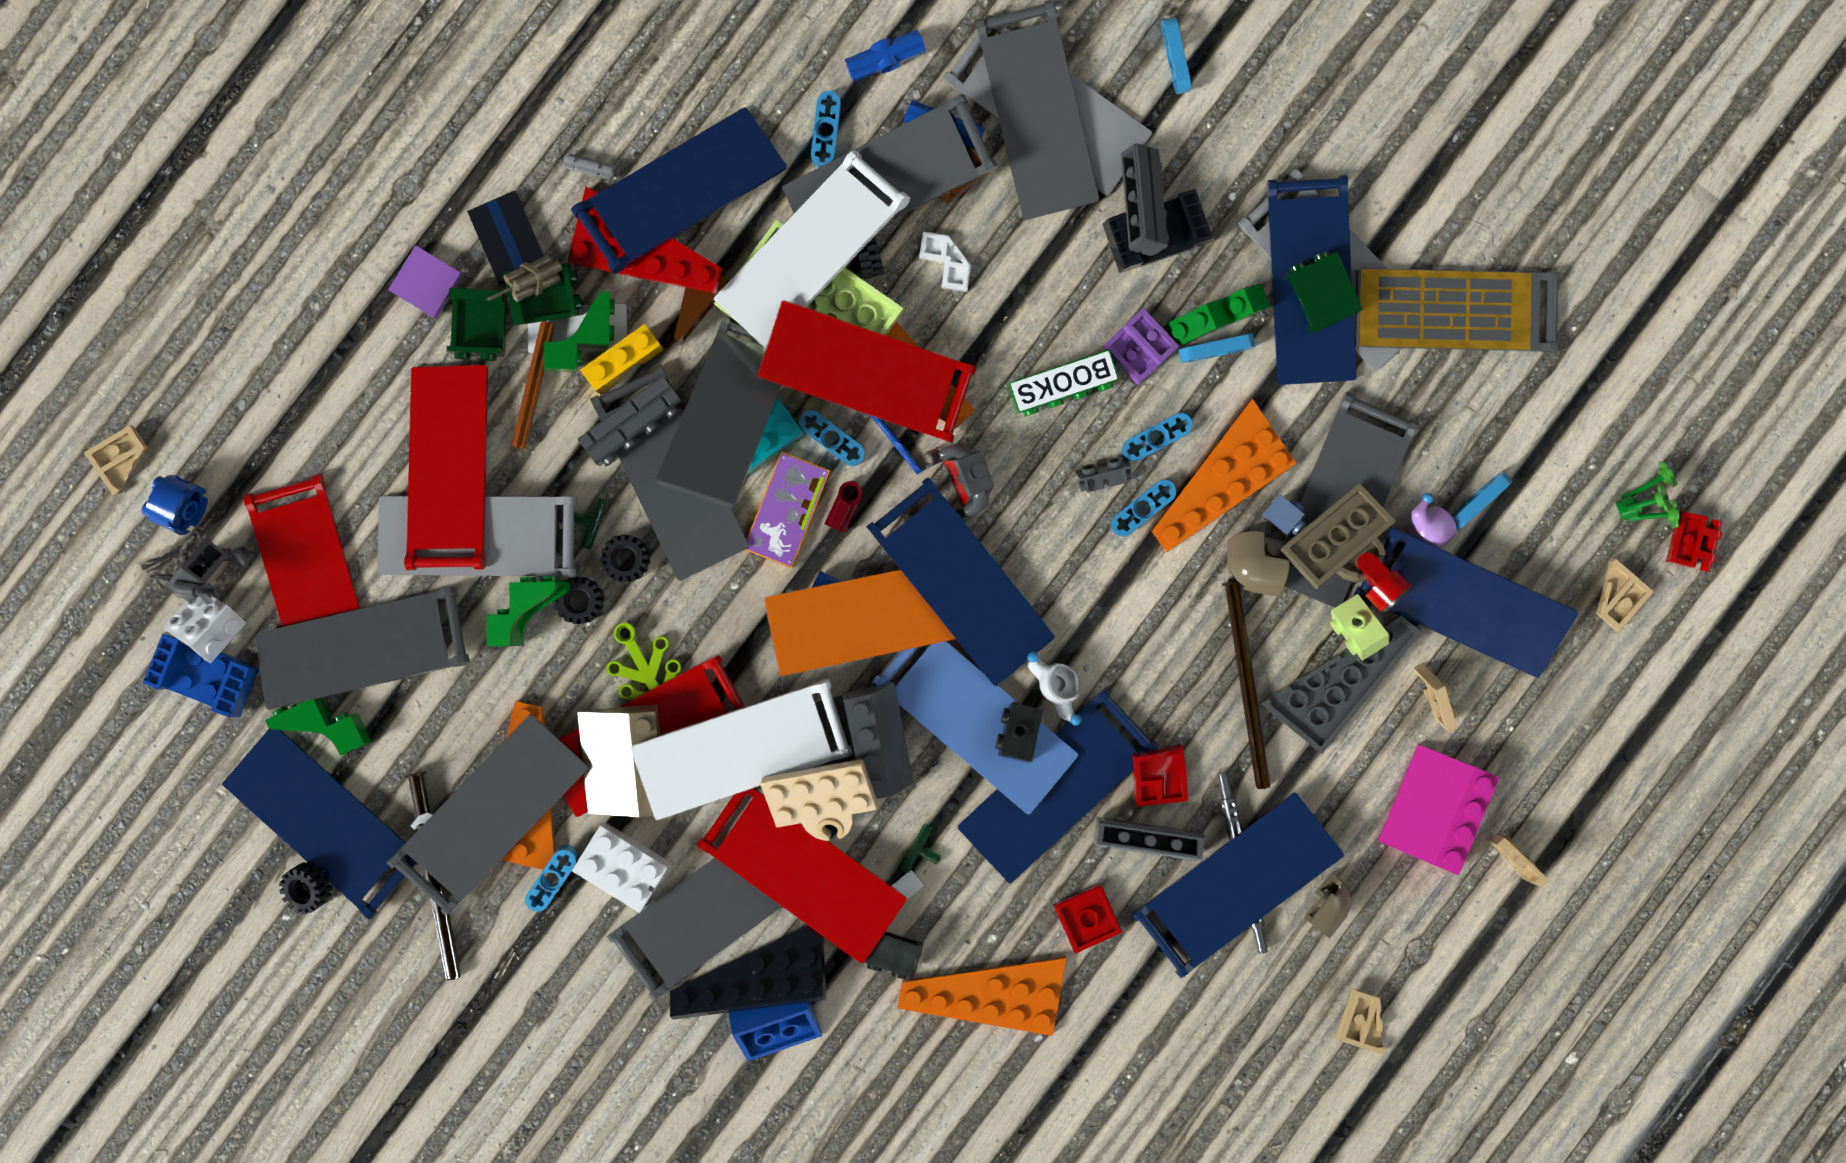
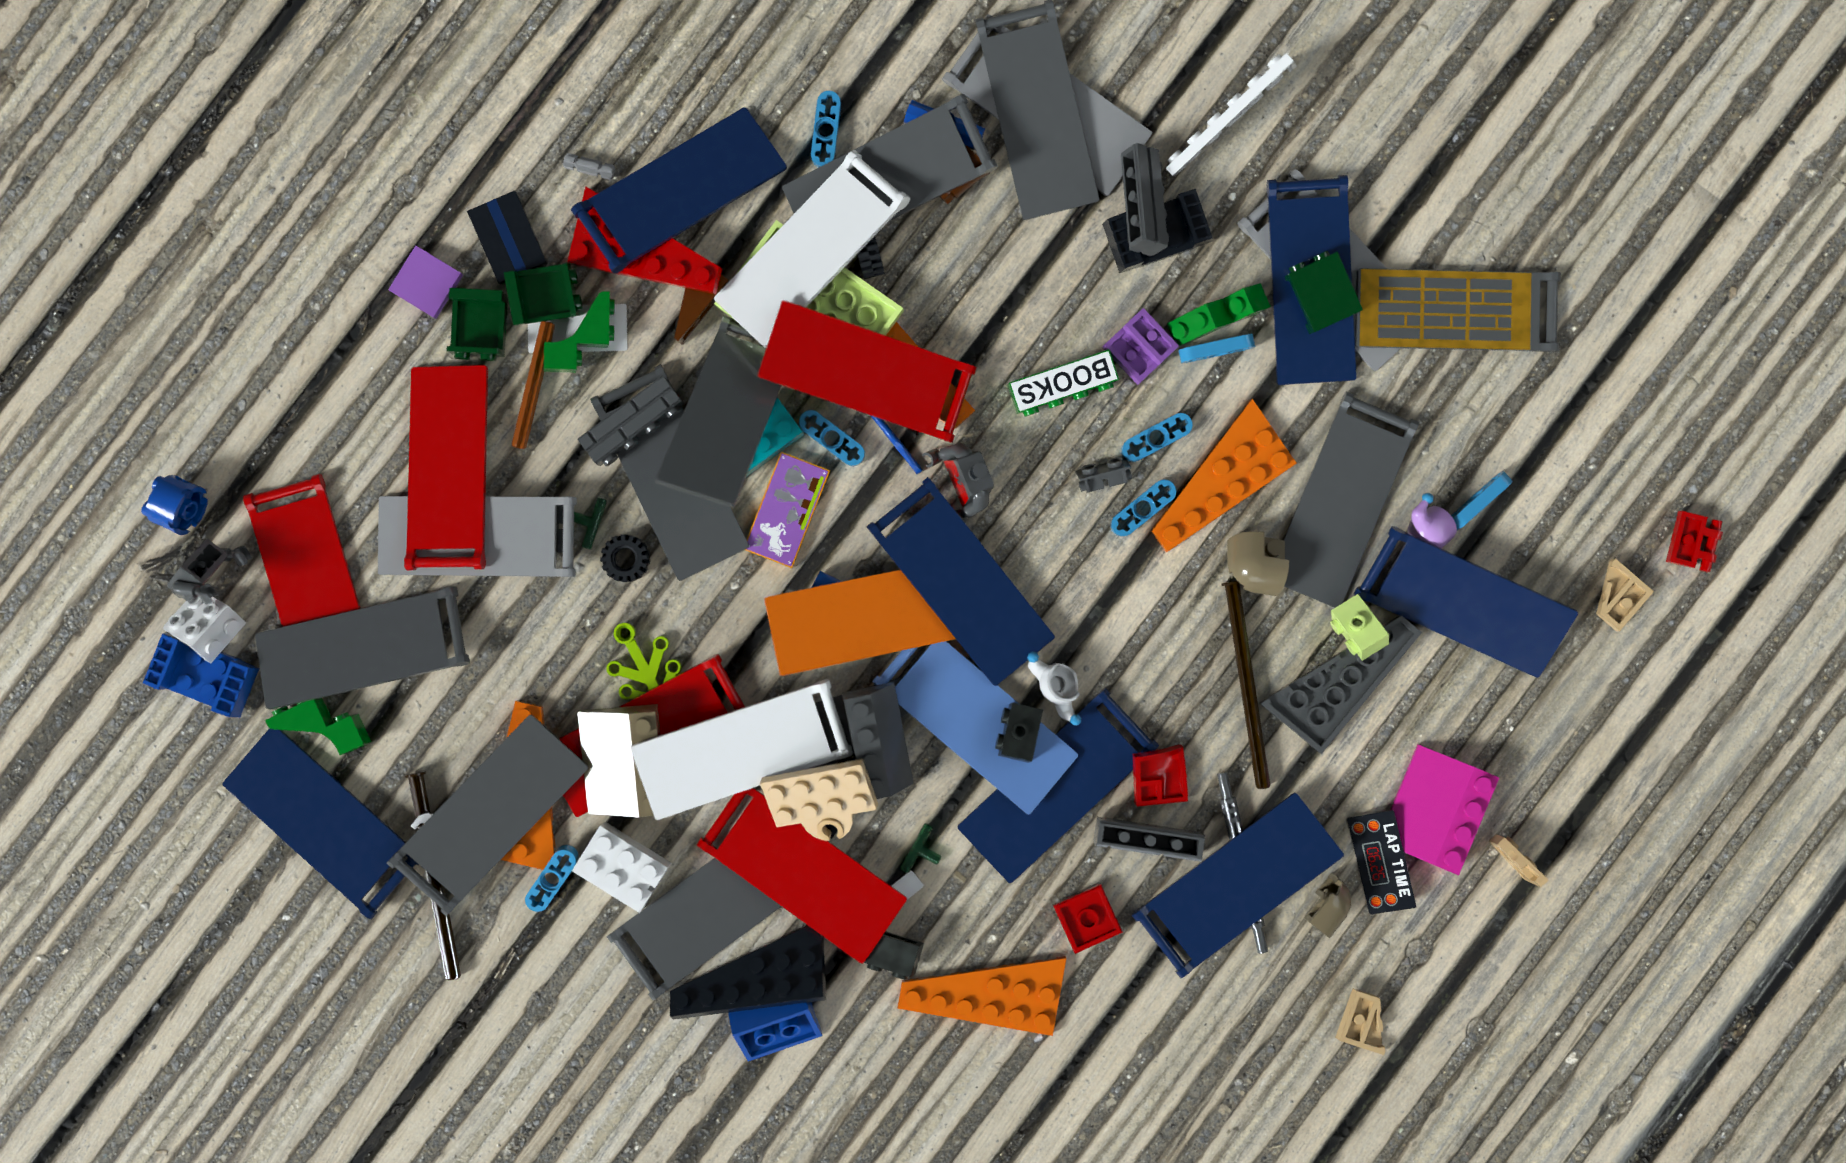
(117, 457): tan wing -> none
(313, 879): black tyre -> none
(525, 601): green arch -> none
(532, 278): dark tan piece -> none
(591, 611): black tyre -> none
(612, 364): yellow arch -> none
(843, 509): dark red piece -> none
(885, 55): blue piece -> none
(943, 249): white tile -> none
(1175, 55): dark azure beam -> none
(1237, 107): none -> white wing
(1286, 515): sand blue brick -> none
(1348, 545): dark tan plate -> none
(1381, 862): none -> black sticker
(1438, 698): tan wing -> none
(1630, 507): plant -> none

